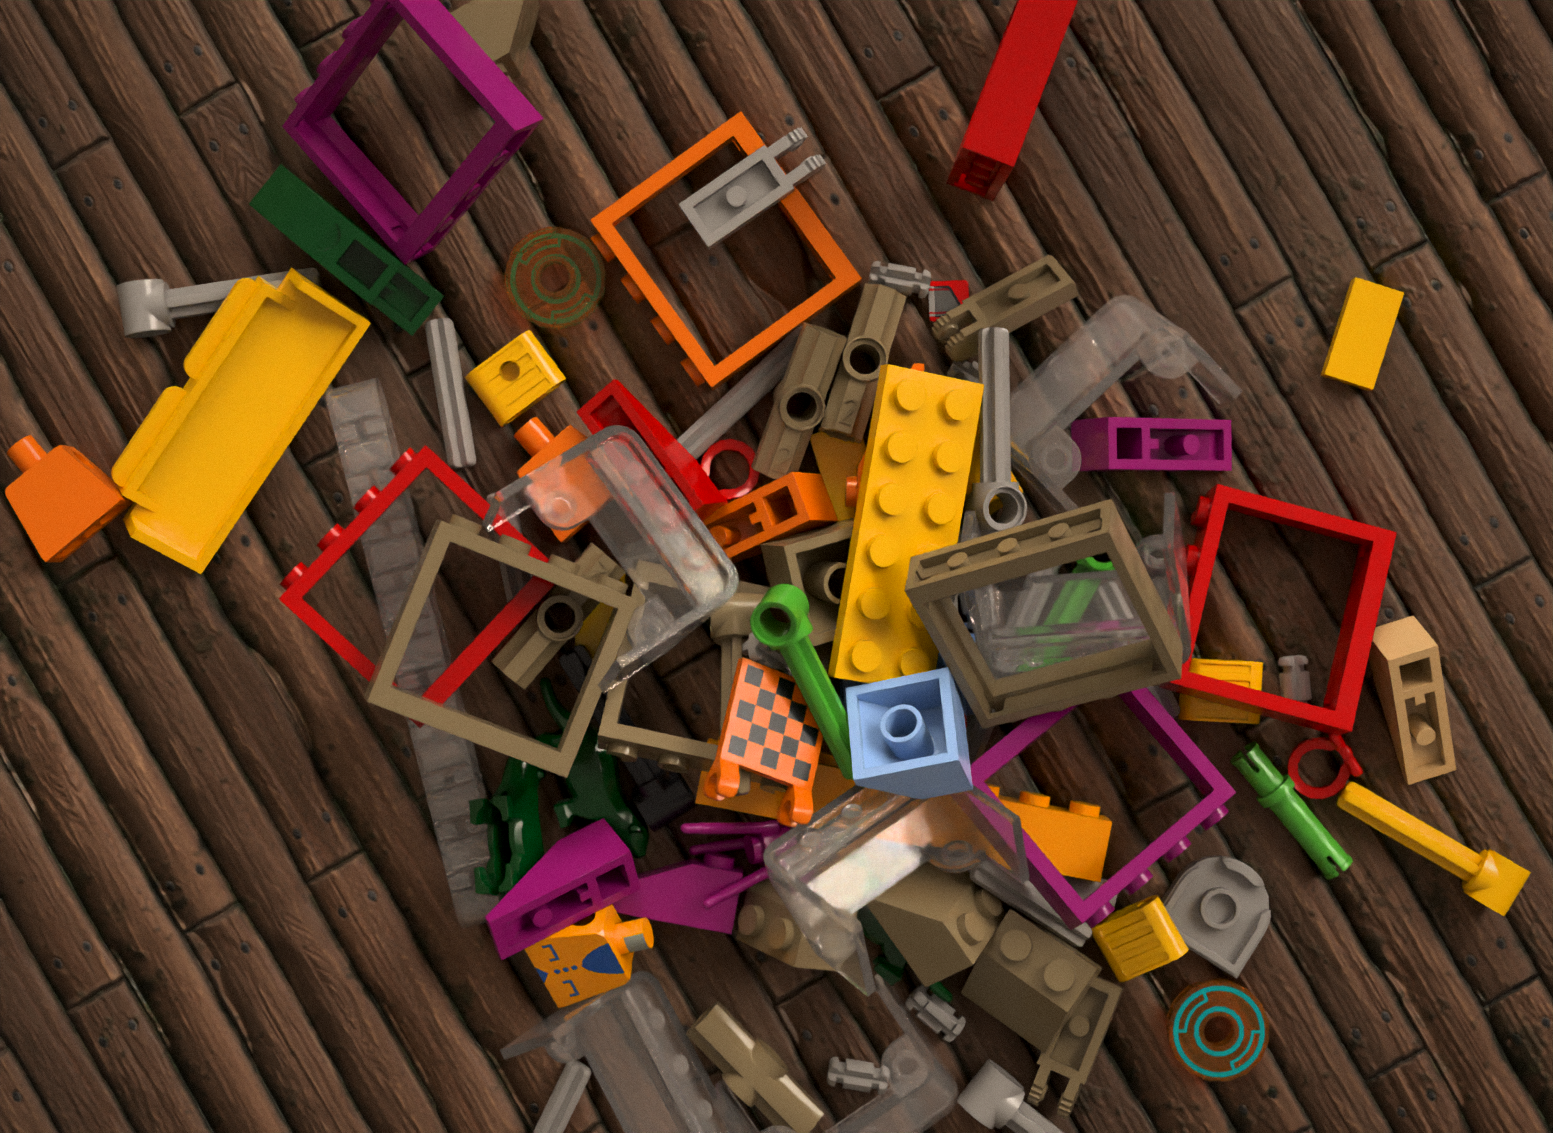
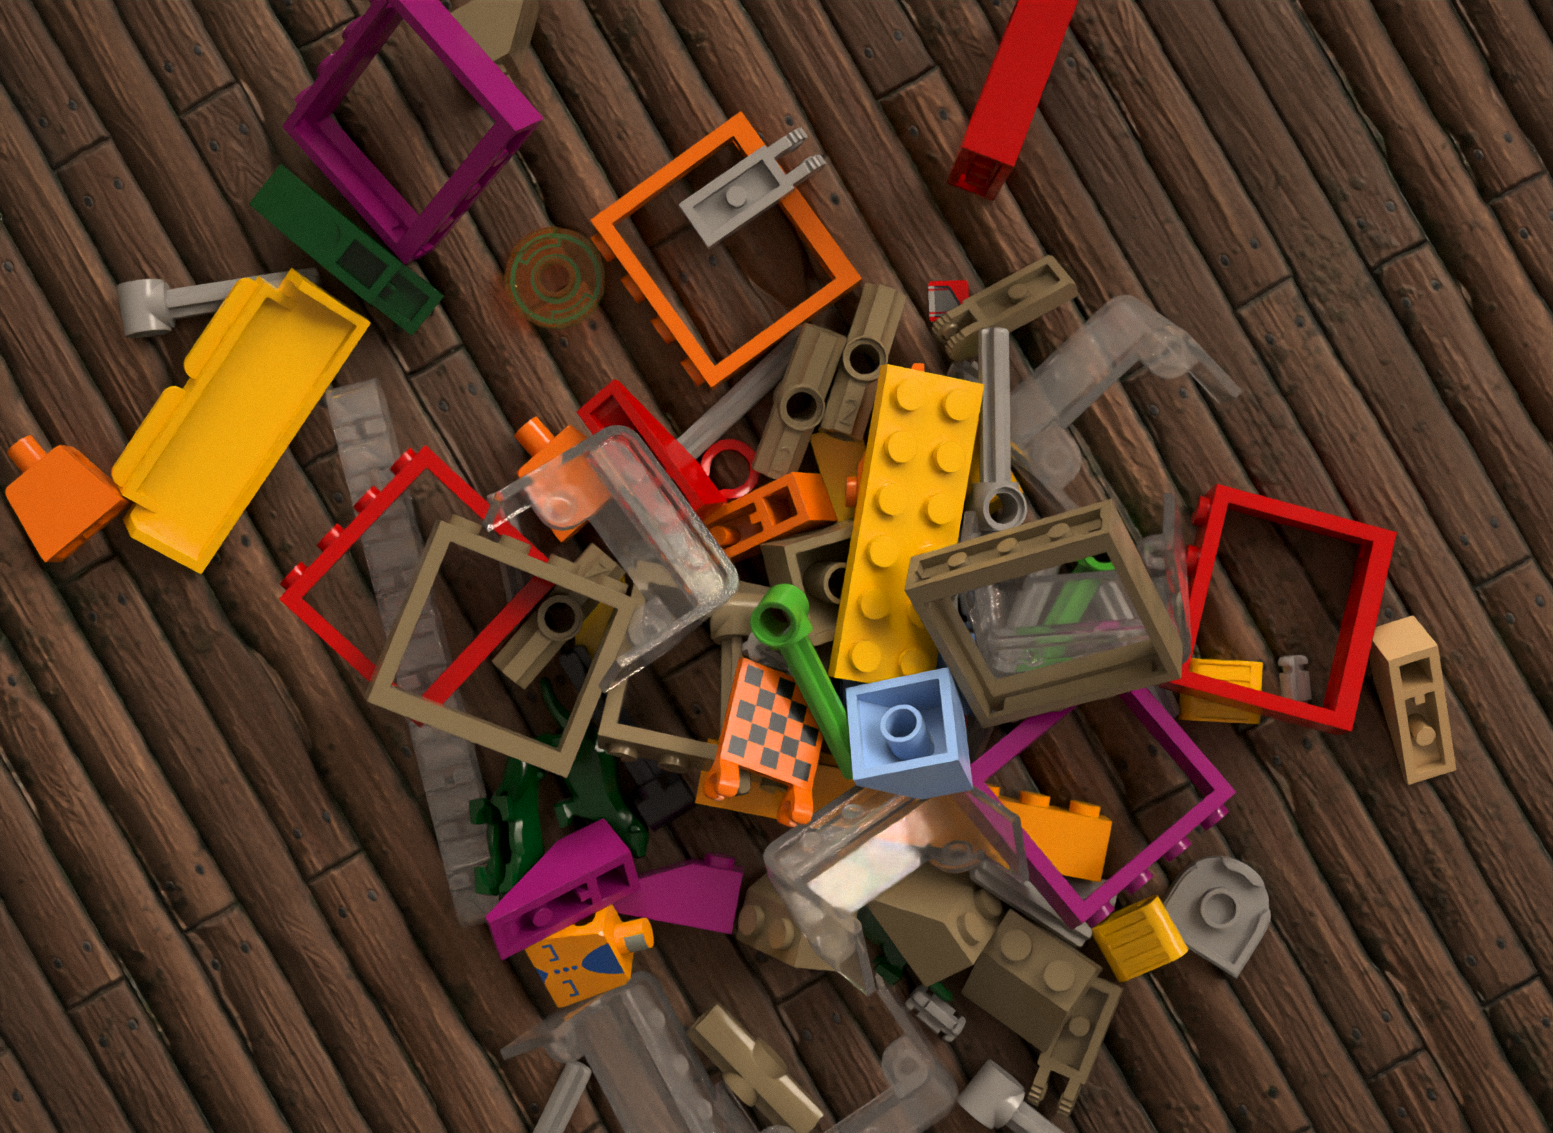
(450, 393): light grey axle -> none
(515, 378): yellow piece -> none
(756, 840): magenta plant -> none
(856, 1075): light grey piece -> none
(901, 278): light grey piece -> none
(1153, 444): magenta slope -> none
(1234, 1054): clear orange tile -> none
(1278, 794): bright green pin -> none
(1333, 742): red piece -> none
(1362, 334): yellow tile -> none
(1484, 875): yellow axle -> none

